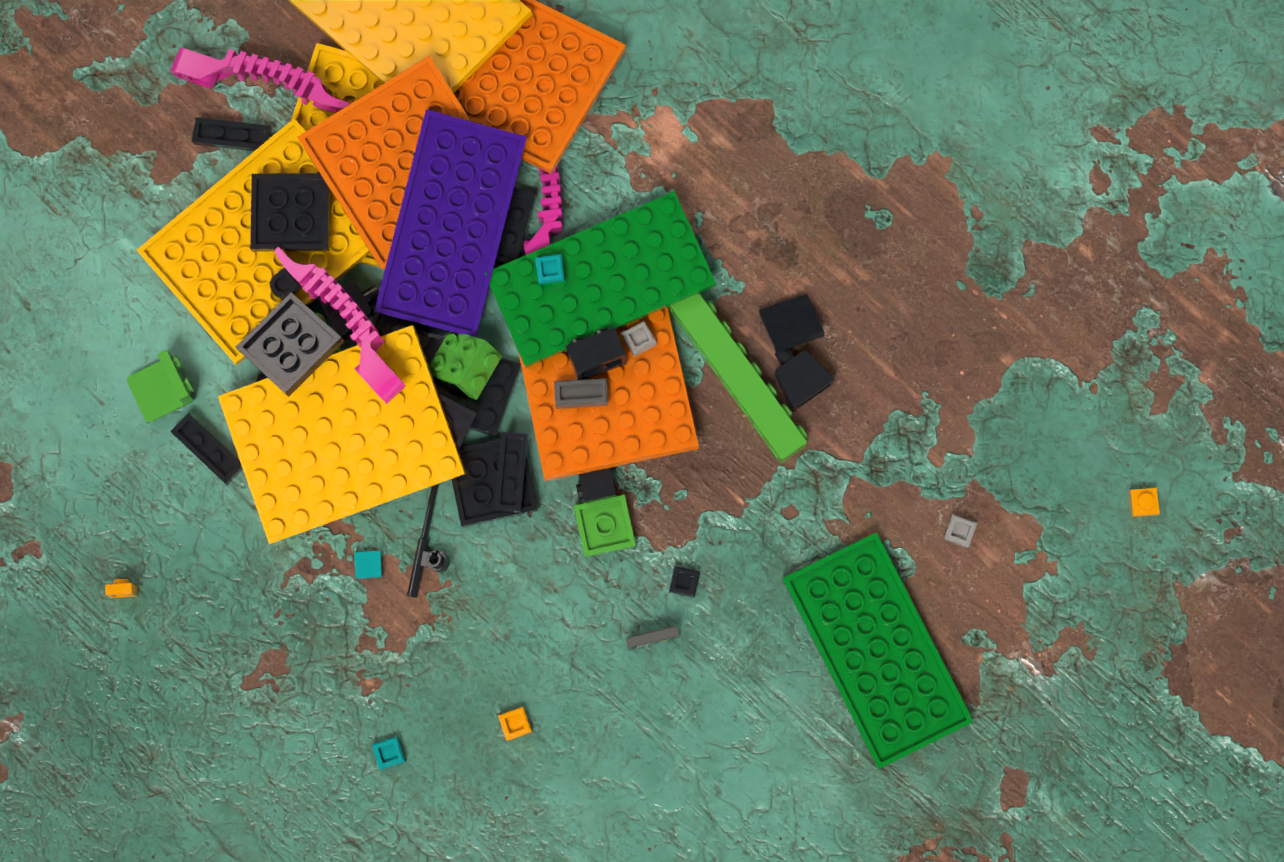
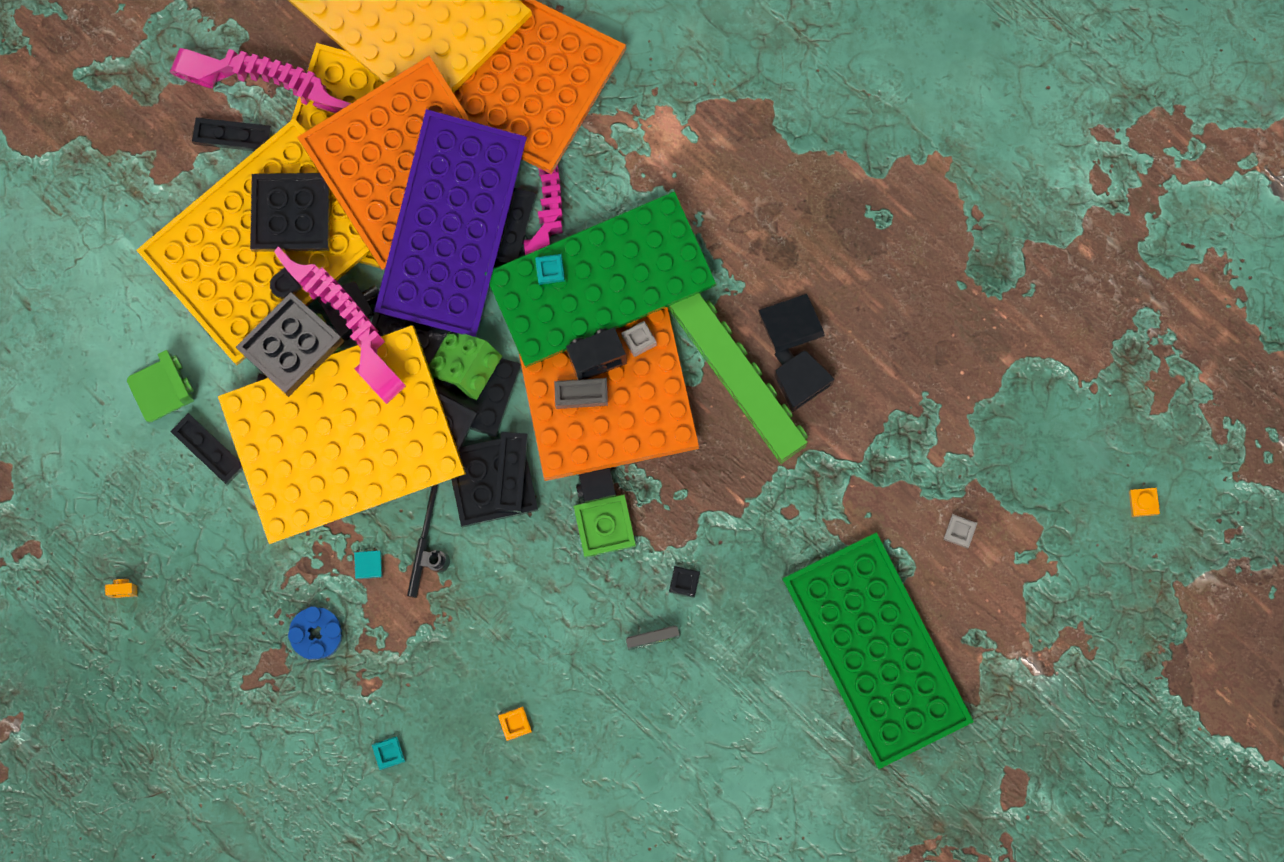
(316, 648): none -> blue plate

